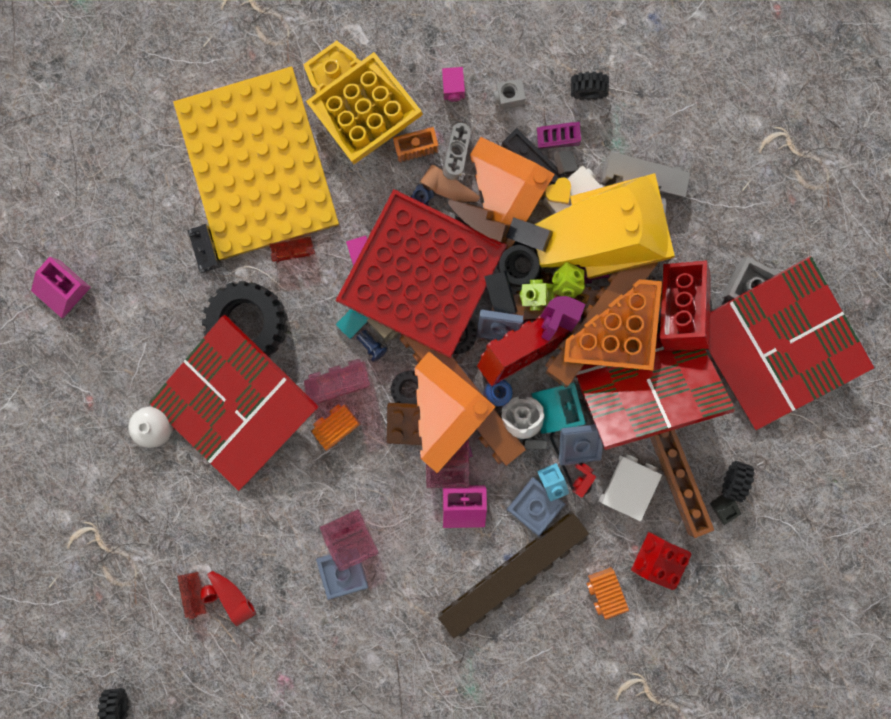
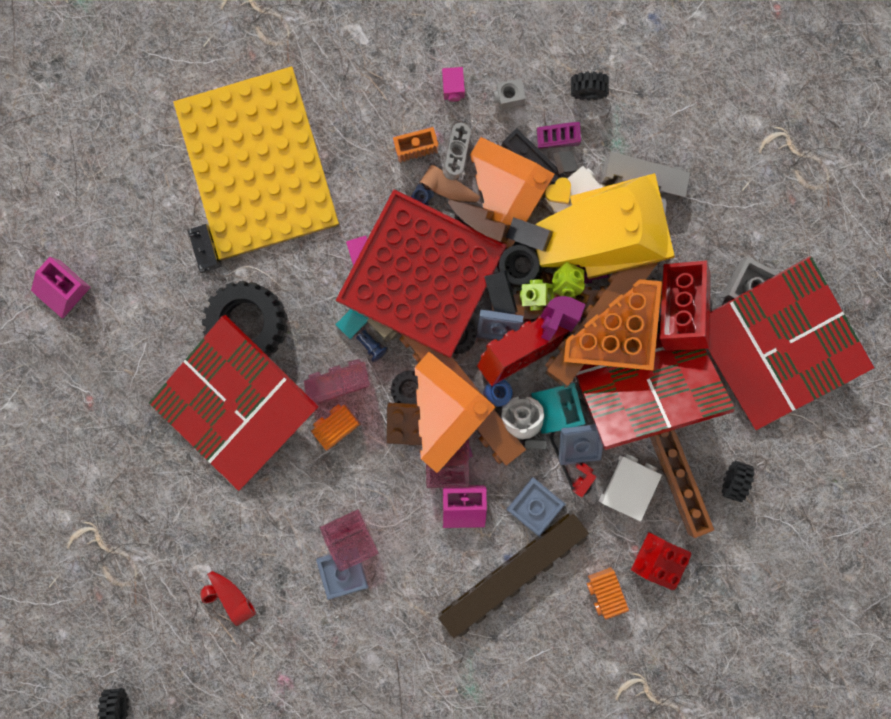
(149, 427): white cylinder -> none
(190, 593): clear red hinge -> none
(292, 248): clear red hinge -> none
(358, 100): yellow wedge -> none
(553, 482): medium azure bracket -> none
(725, 509): pearl dark grey slope -> none

